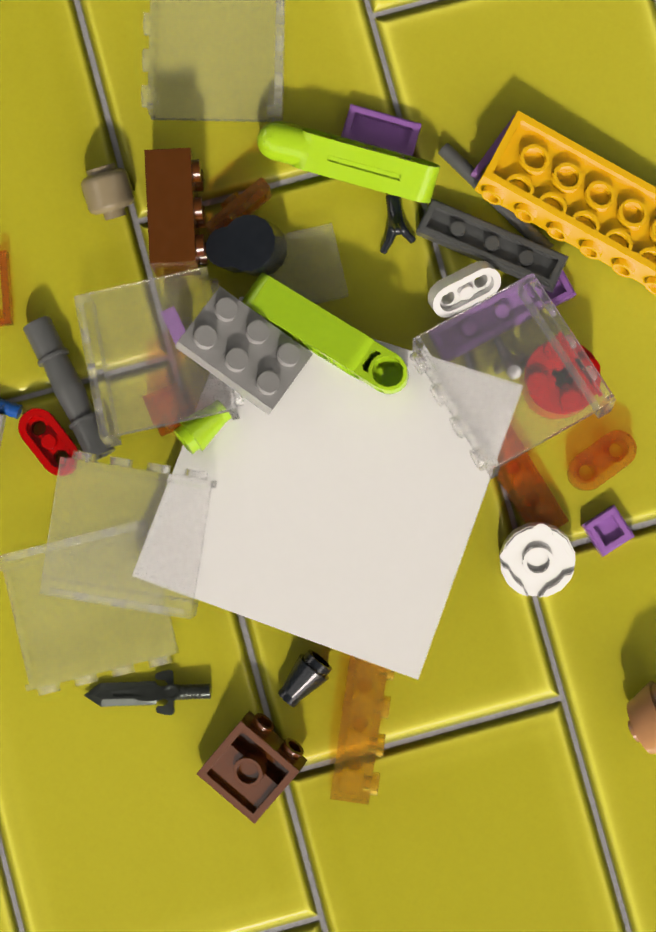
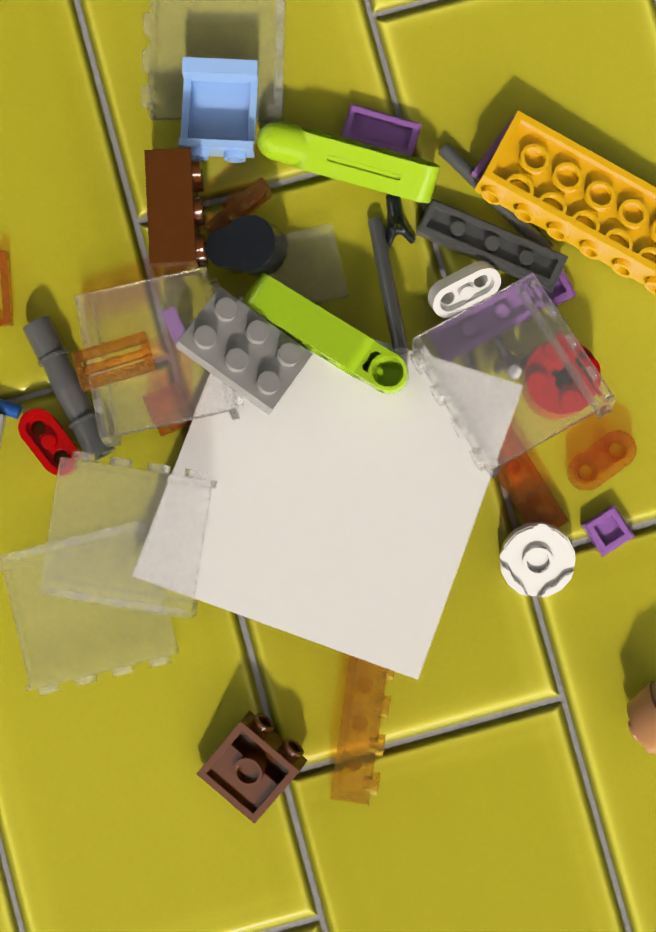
(107, 191): dark tan head -> none
(118, 374): none -> clear orange tile
(147, 693): pearl dark grey sword -> none
(199, 432): lime cone -> none
(219, 108): none -> light blue panel
(306, 676): black cone -> none
(387, 286): none -> dark grey bar

